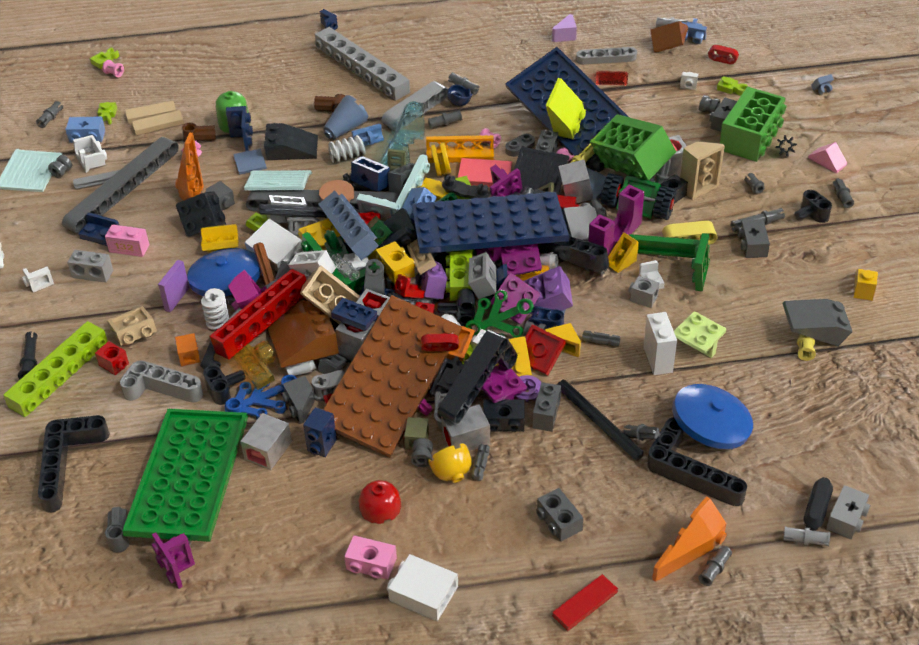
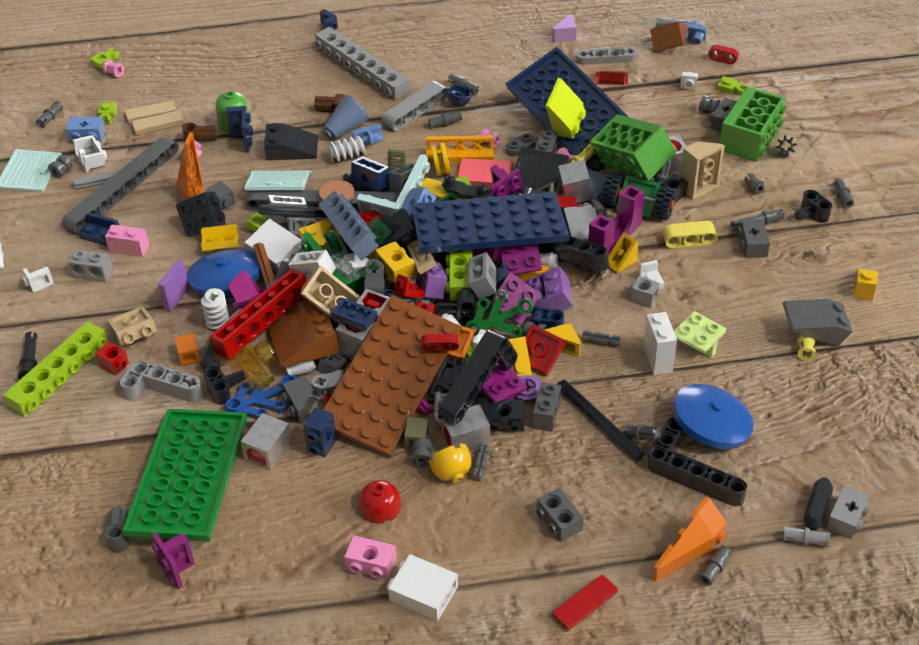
(57, 438): black beam -> none
(249, 161): sand blue piece -> none
(405, 130): clear light blue windscreen -> none
(679, 247): green bracket -> none
(823, 82): sand blue tile -> none
(829, 157): bright pink slope -> none

